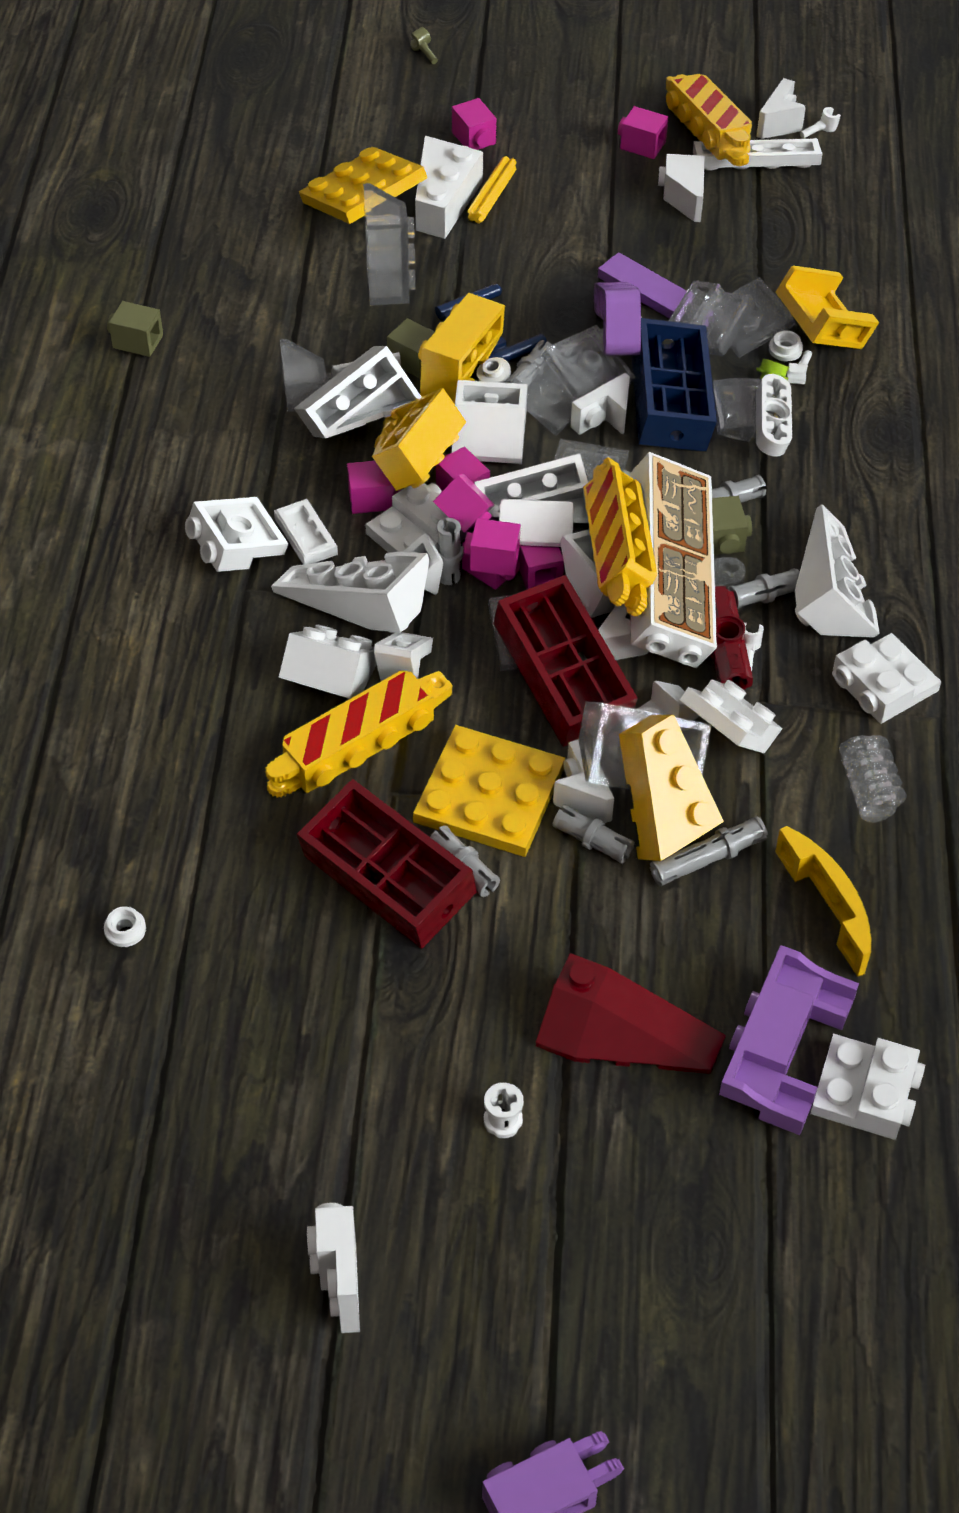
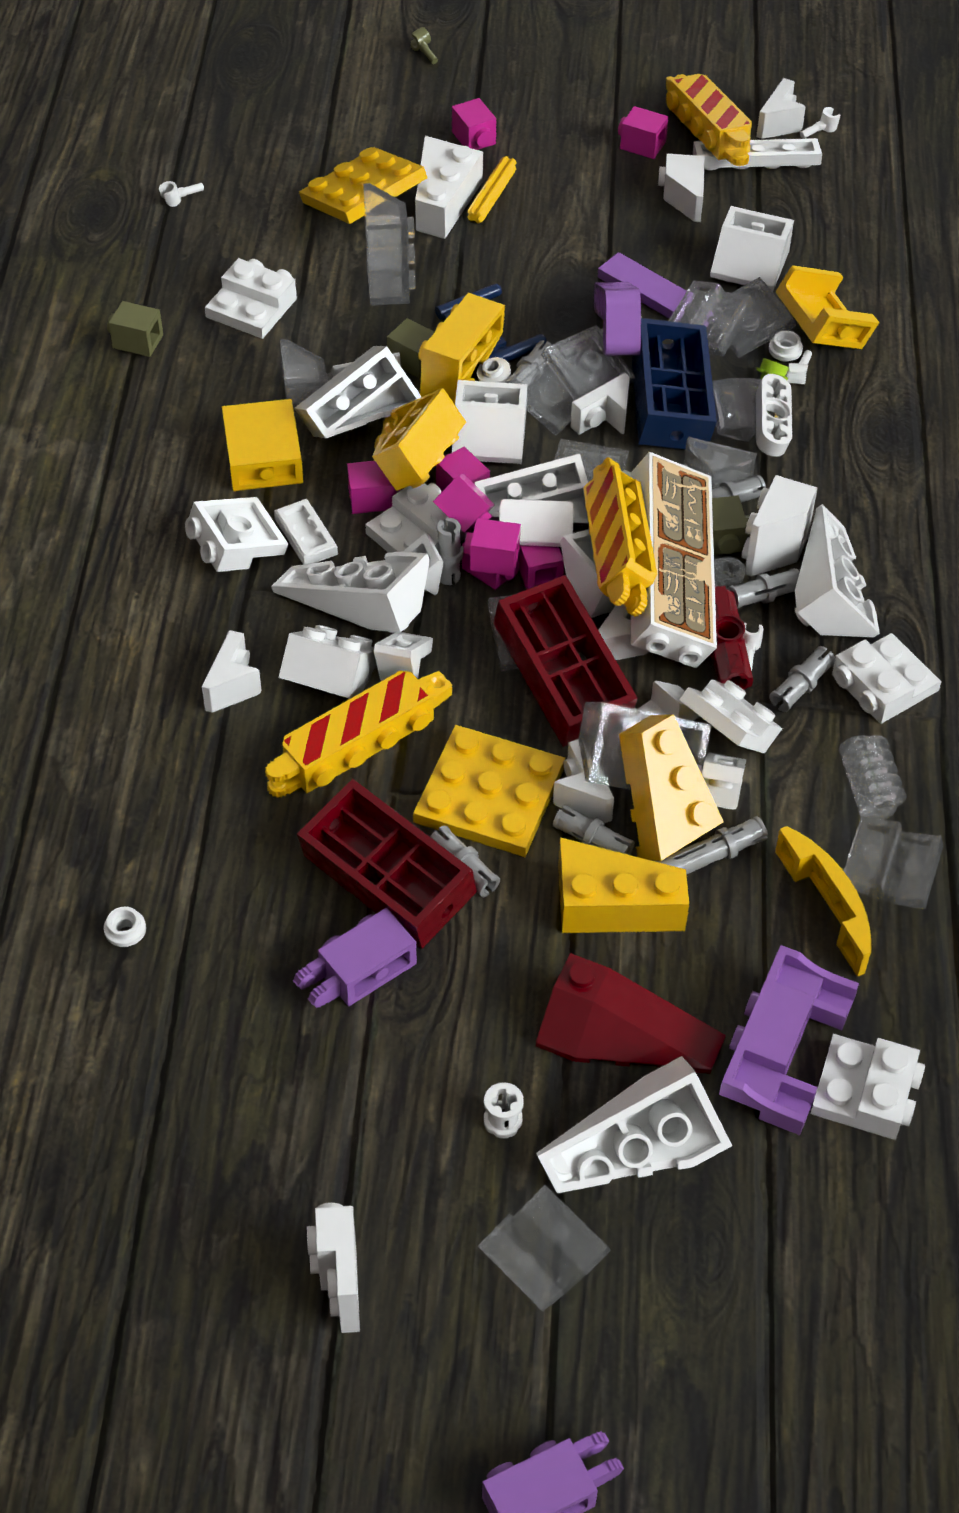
(173, 194): none -> white hand
(230, 676): none -> white slope
(252, 297): none -> white plate
(262, 444): none -> yellow panel
(359, 960): none -> medium lavender hinge
(544, 1248): none -> clear slope
(618, 891): none -> yellow wedge
(644, 1129): none -> white wedge
(719, 461): none -> clear slope
(724, 778): none -> white slope
(752, 247): none -> white slope
(779, 526): none -> white slope
(802, 678): none -> light grey pin
(893, 862): none -> clear slope

